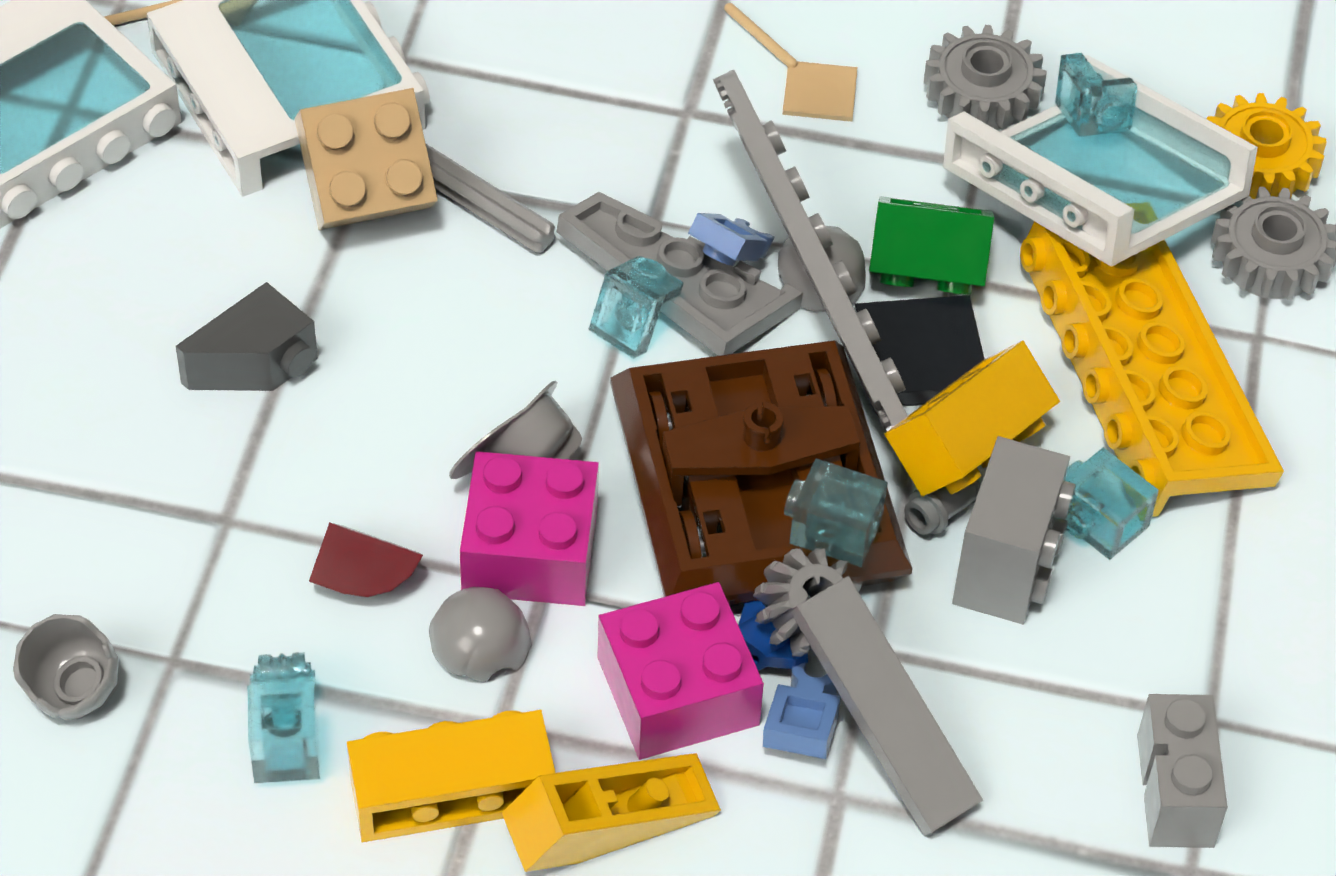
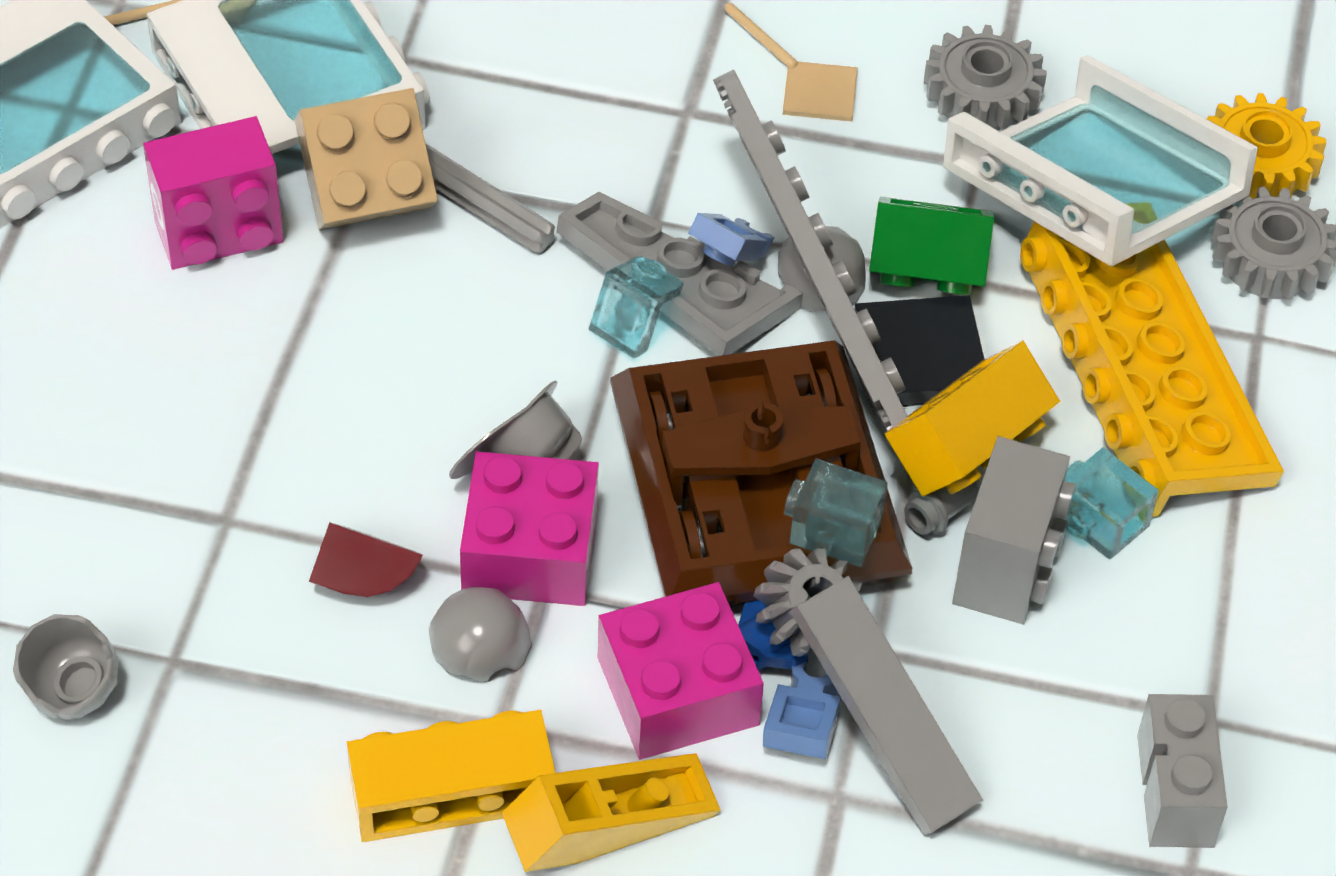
(214, 192): none -> dark pink brick
(249, 345): dark grey slope -> none
(283, 719): clear light blue brick -> none
(1092, 103): clear light blue bracket -> none

